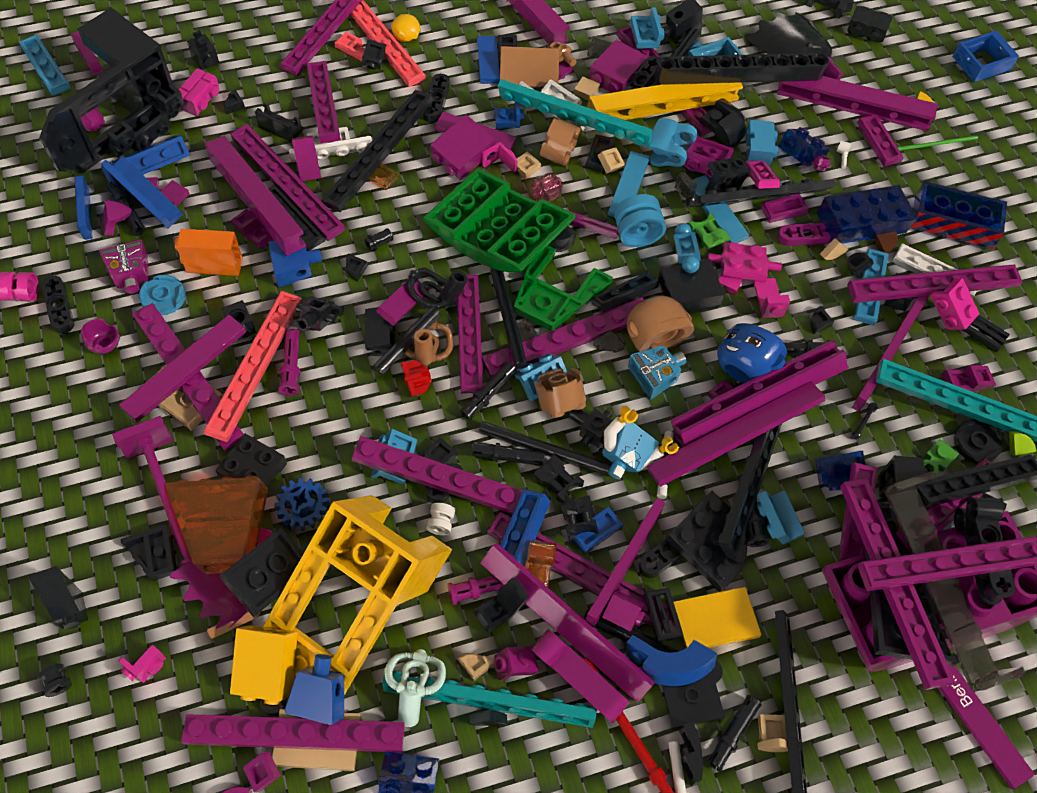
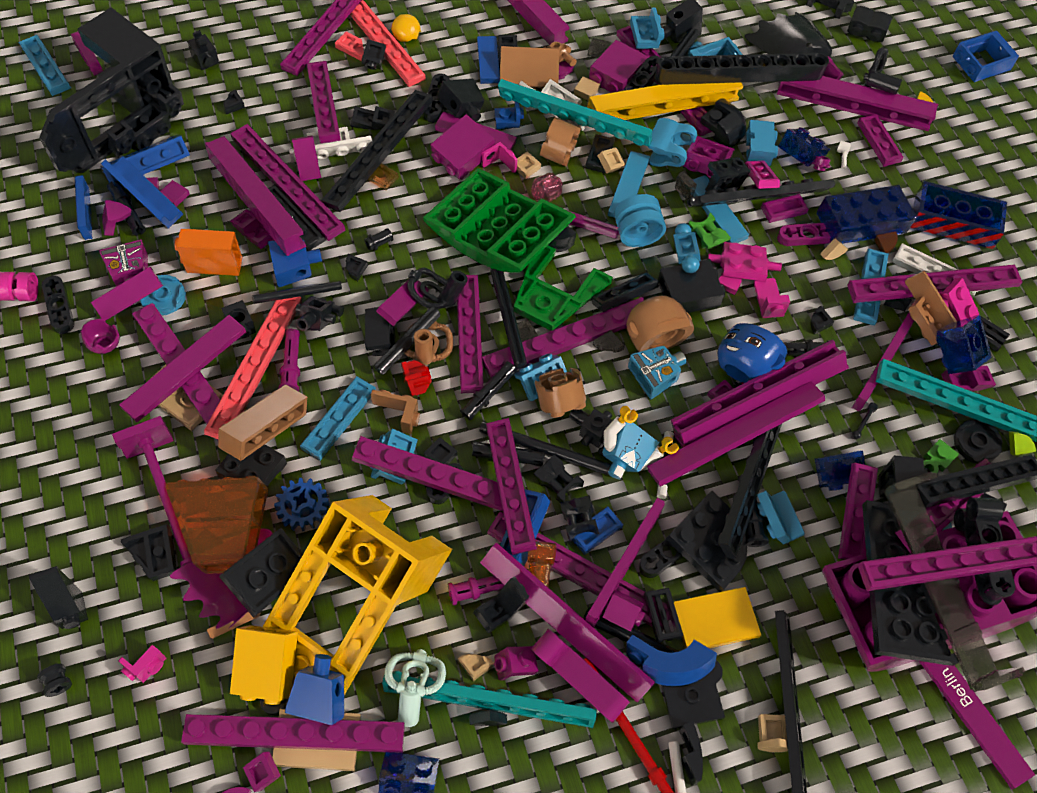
(93, 120): magenta piece -> none
(127, 293): none -> magenta tile
(198, 91): dark pink brick -> none
(262, 422): none -> medium nougat brick
(278, 124): black hinge -> none
(296, 292): none -> black bar
(337, 418): none -> dark azure tile
(370, 119): none -> black slope
(403, 403): none -> medium nougat bracket
(440, 519): white wheel -> none
(461, 98): none -> black torso
(511, 487): none -> magenta tile
(728, 741): black pin -> none
(858, 263): black tile -> none
(879, 80): none -> black piece
(902, 599): magenta plate -> none
(929, 307): none -> medium nougat bracket
(938, 143): bright green piece -> none
(963, 345): none -> clear blue slope

